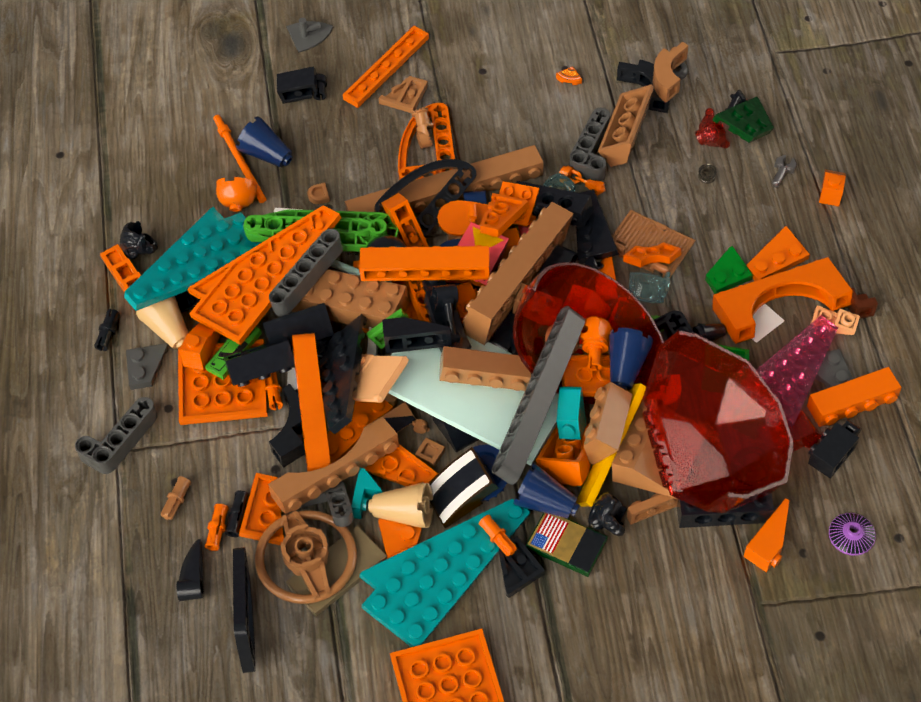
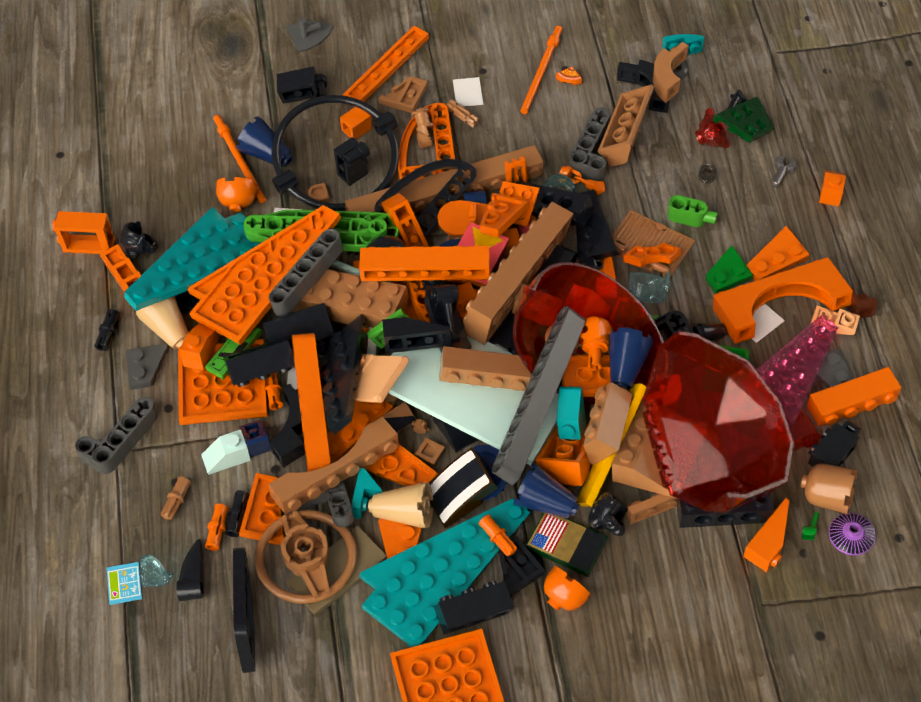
(83, 222): none -> orange window
(124, 583): none -> sticker
(153, 572): none -> clear light blue piece
(226, 452): none -> light aqua slope
(255, 438): none -> dark blue slope
(351, 160): none -> black hinge
(355, 123): none -> orange brick
(382, 124): none -> black piece
(462, 113): none -> medium nougat axle
(468, 91): none -> white sticker
(473, 607): none -> black brick
(514, 165): none -> orange tile
(552, 43): none -> orange bar
(564, 591): none -> orange cylinder
(690, 211): none -> bright green piece
(694, 42): none -> teal slope
(809, 532): none -> green hand
(830, 487): none -> medium nougat cylinder

